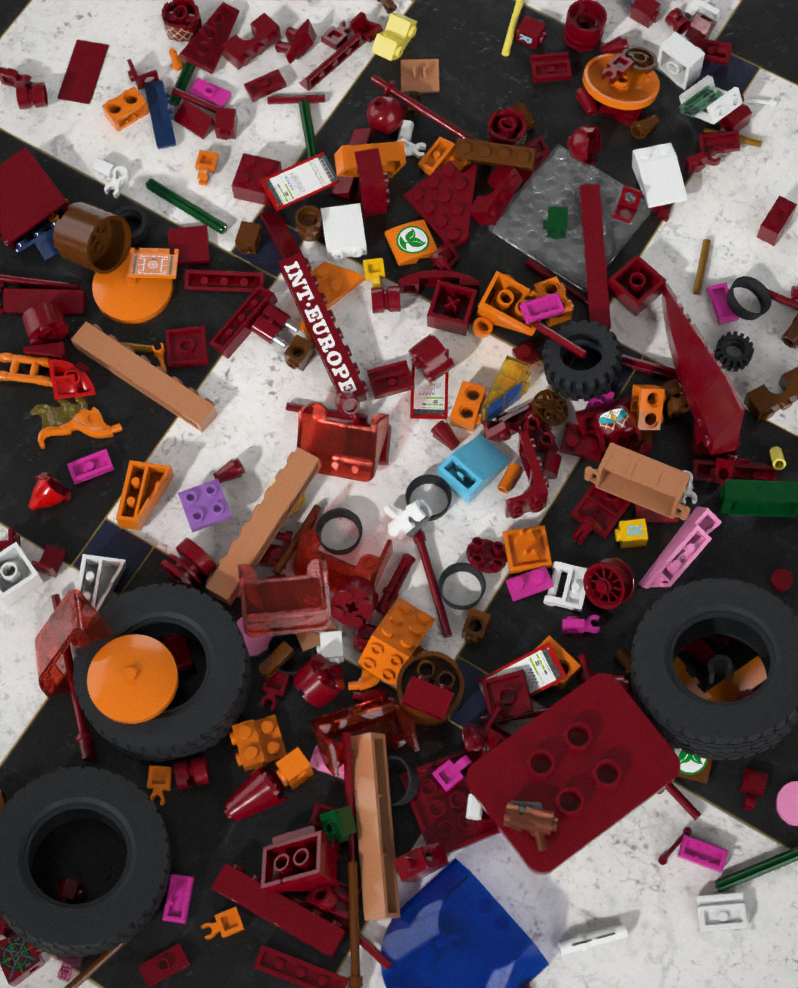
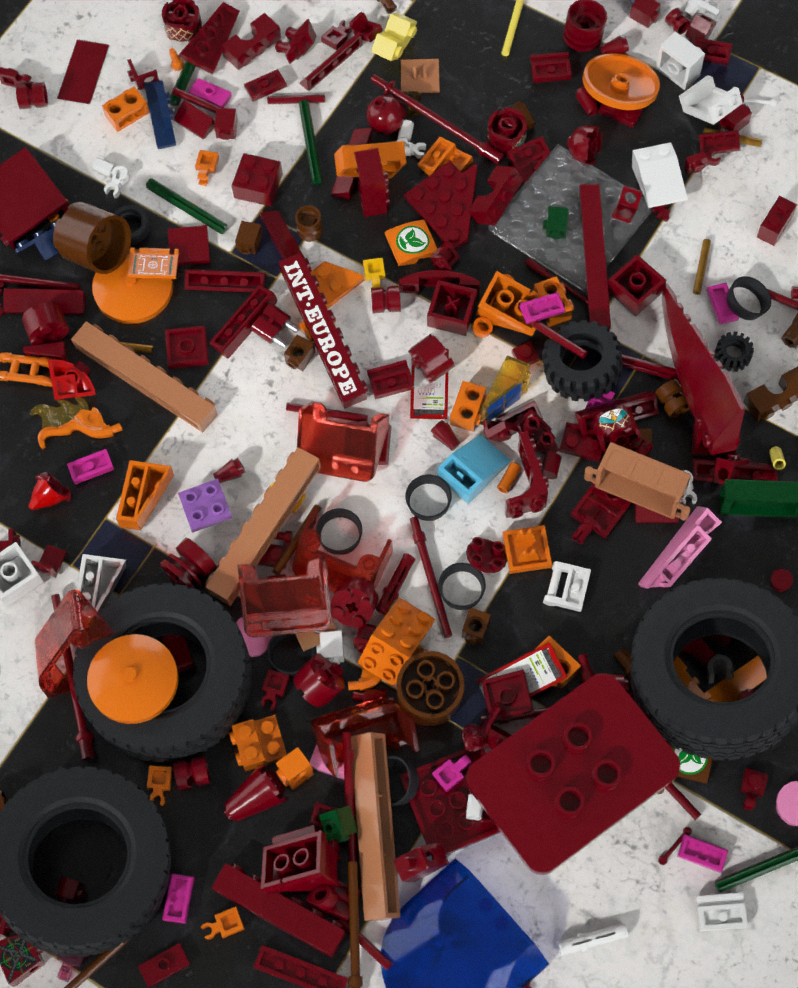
(160, 355): orange hand -> none
(275, 660): reddish brown bar -> none
(299, 181): sticker -> none
(344, 231): white panel -> none
(348, 404): dark red piece -> none
(408, 521): white piece -> none
(428, 698): dark red brick -> none
(495, 154): reddish brown brick -> none
(529, 583): dark pink plate -> none
(531, 32): dark red brick -> none
(531, 818): copper piece -> none
(550, 408): reddish brown wheel -> none
(574, 625): dark pink plate -> none
(609, 583): dark red wheel -> none
(617, 66): dark red plate -> none
(632, 533): yellow brick -> none
(641, 61): reddish brown wheel -> none
(642, 406): orange brick -> none
(644, 126): reddish brown cone -> none
(699, 101): clear green tile -> none

